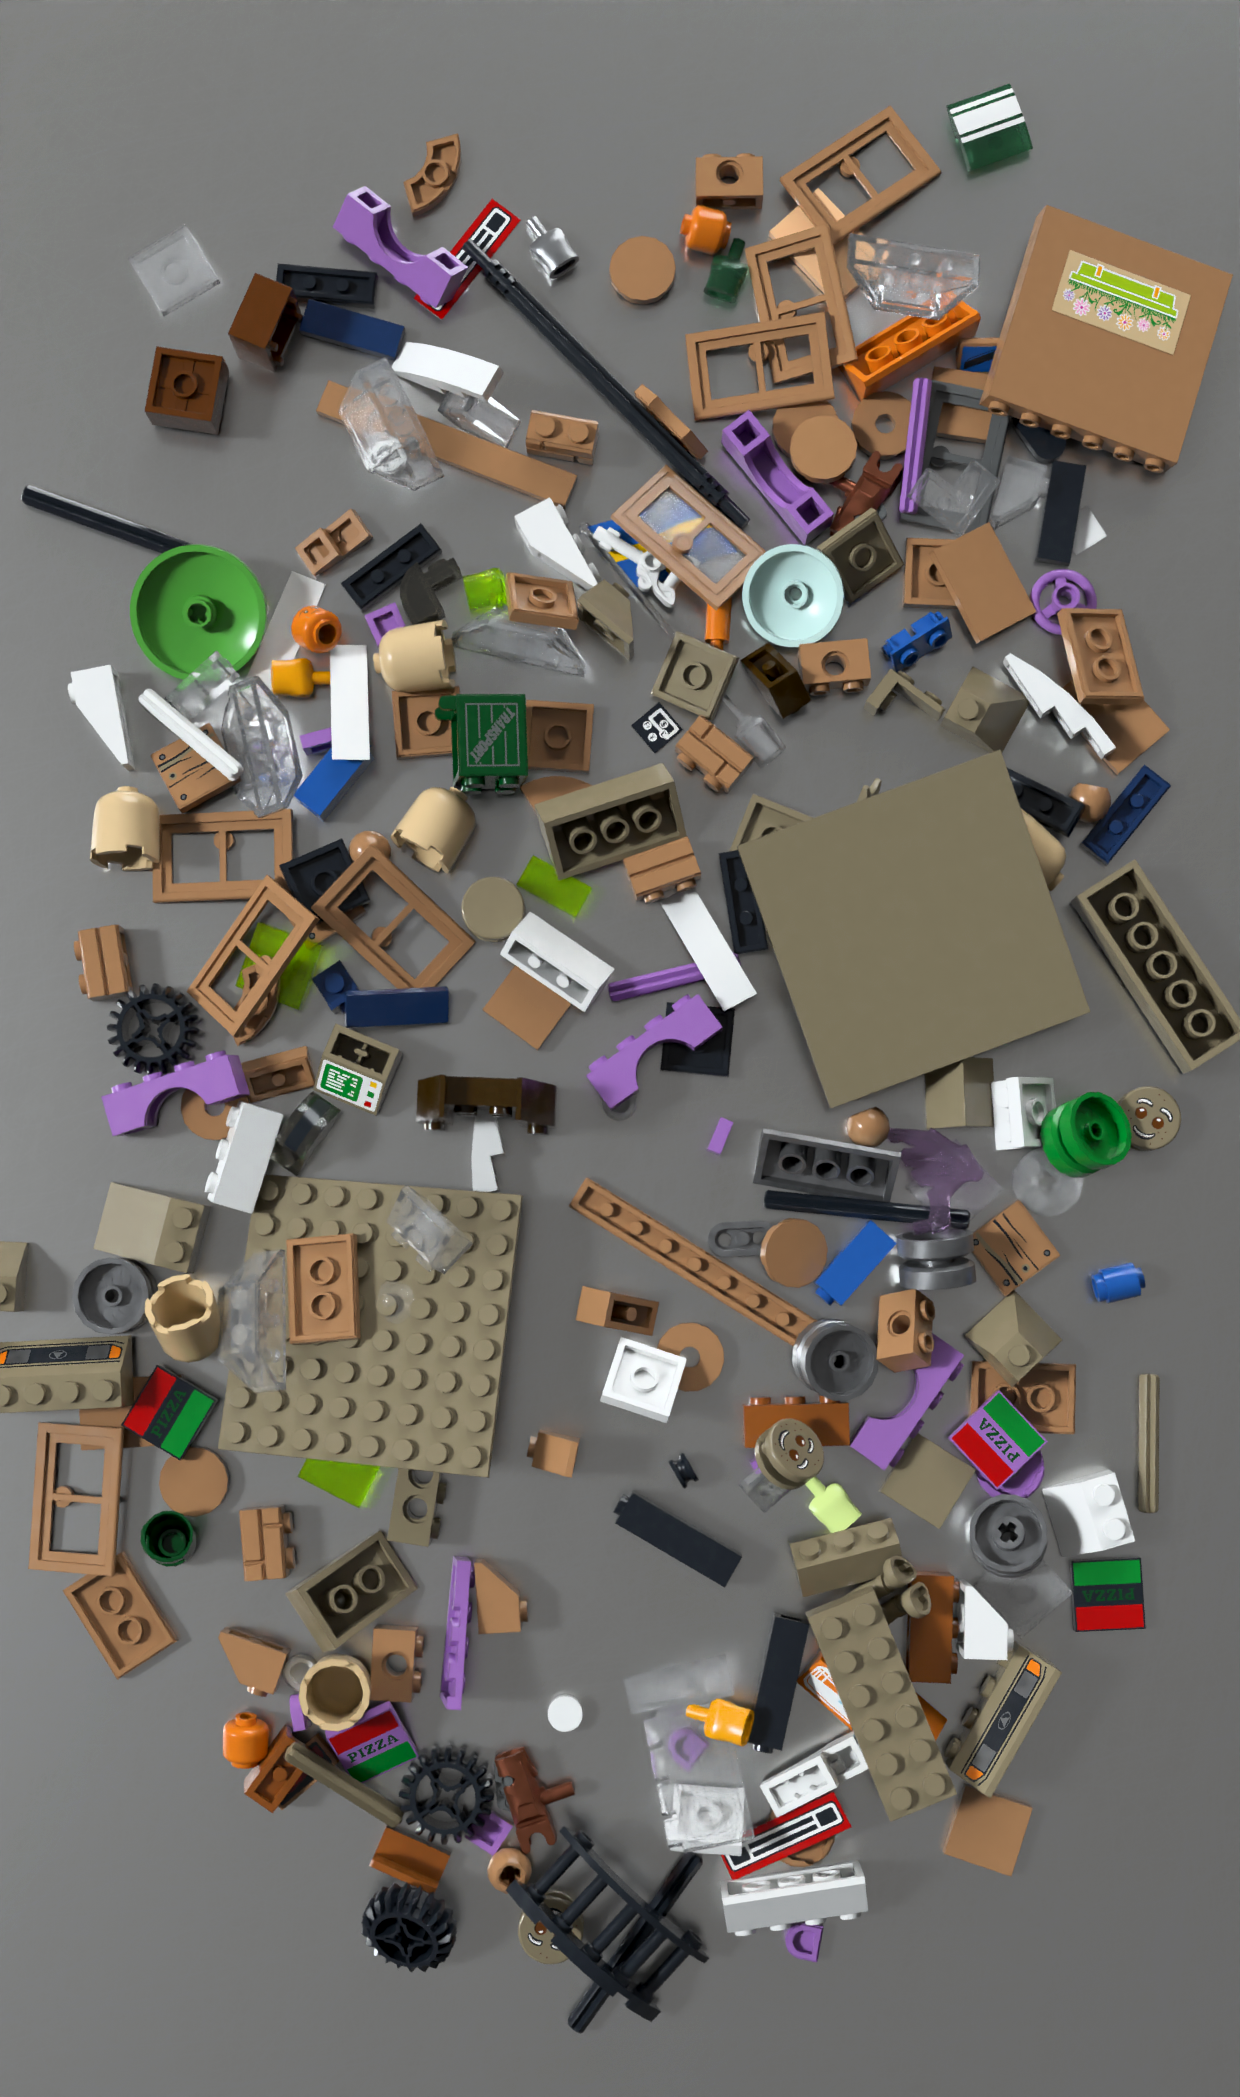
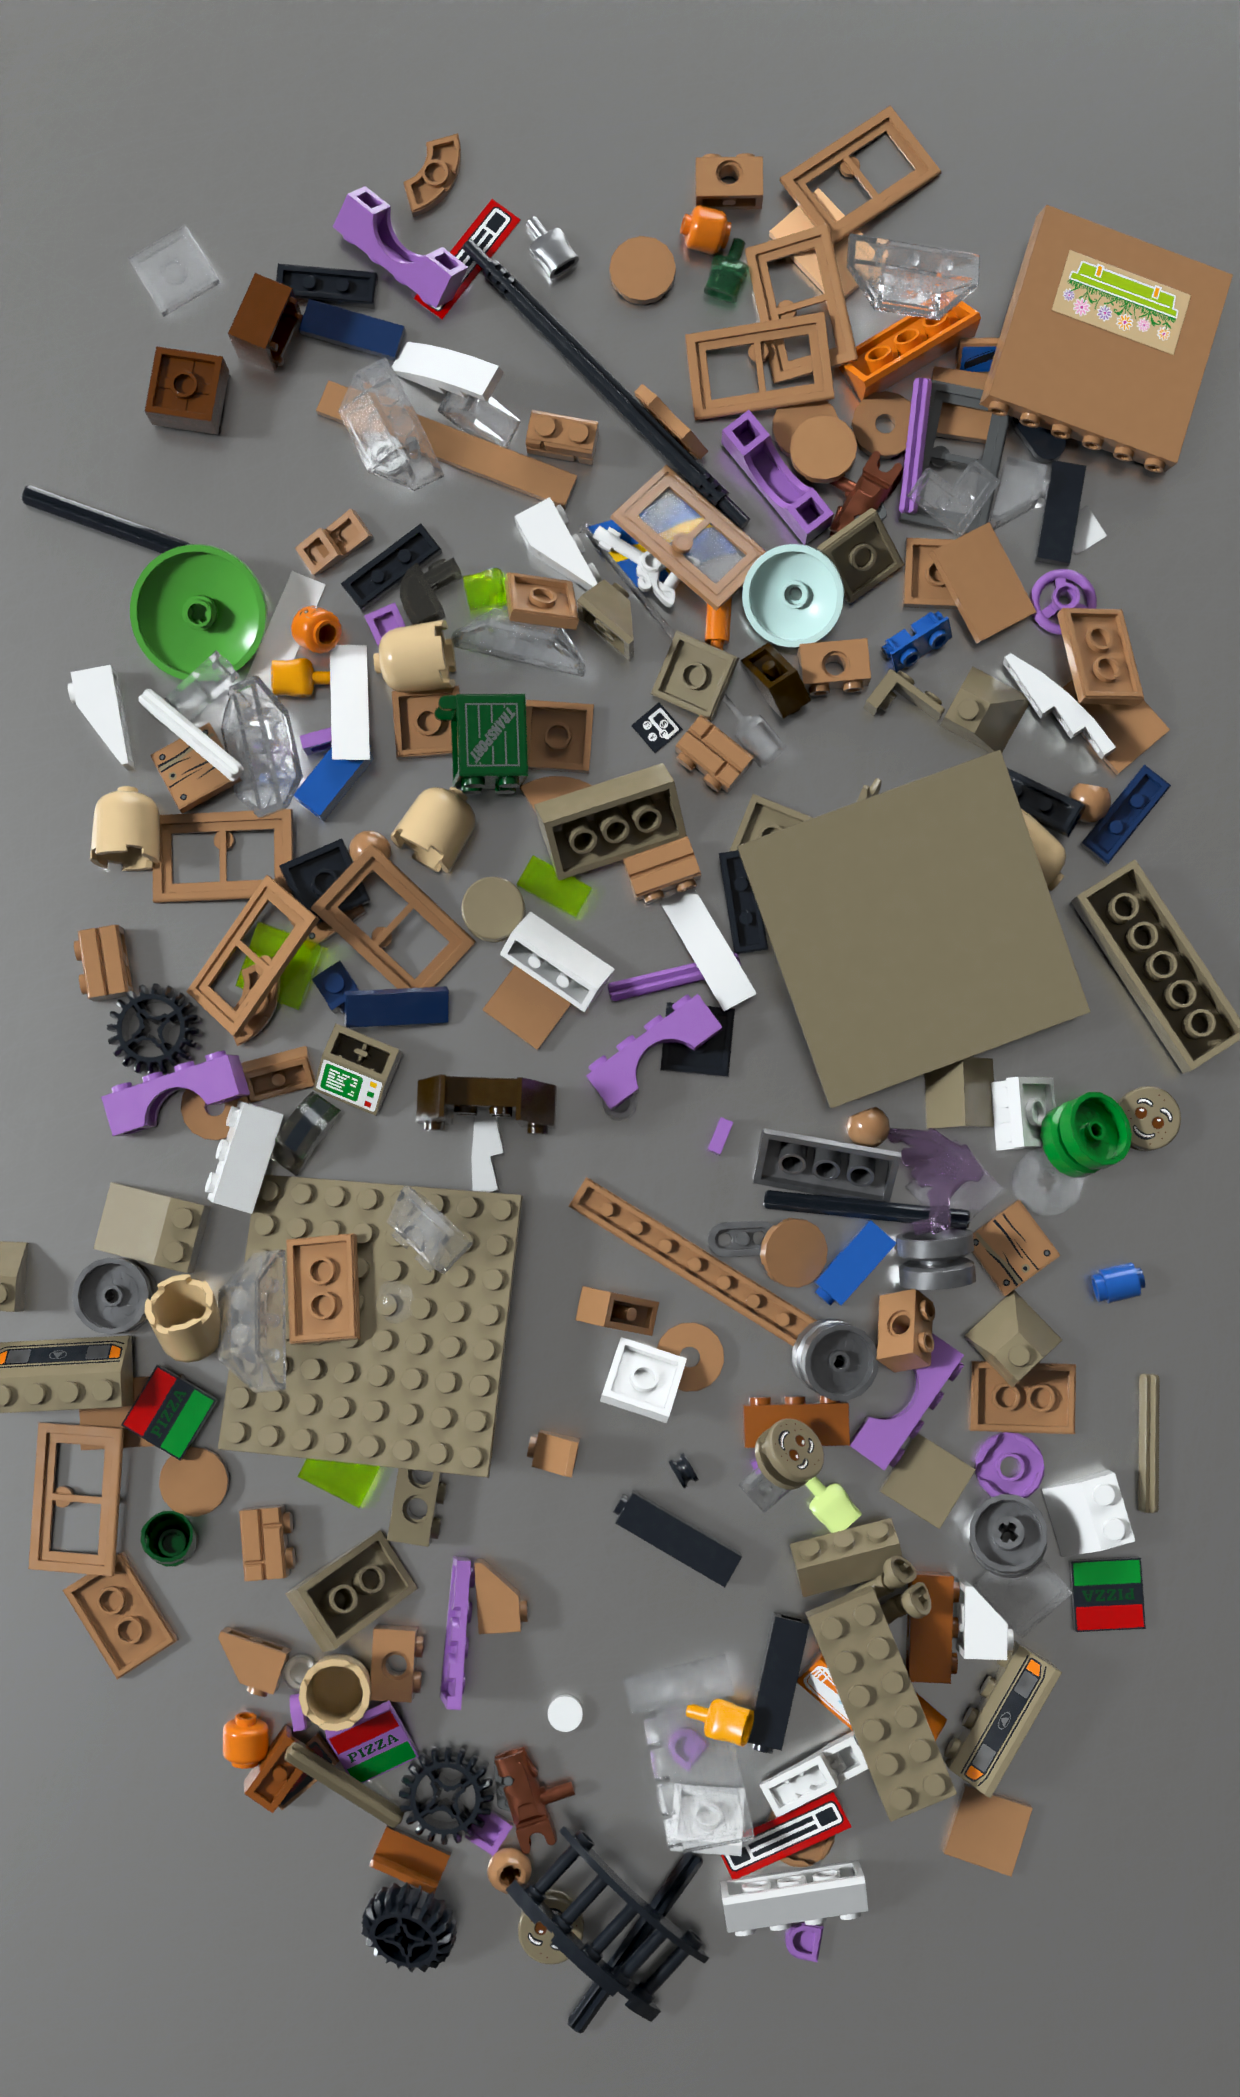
(989, 127): clear green slope -> none
(997, 1439): tile -> none

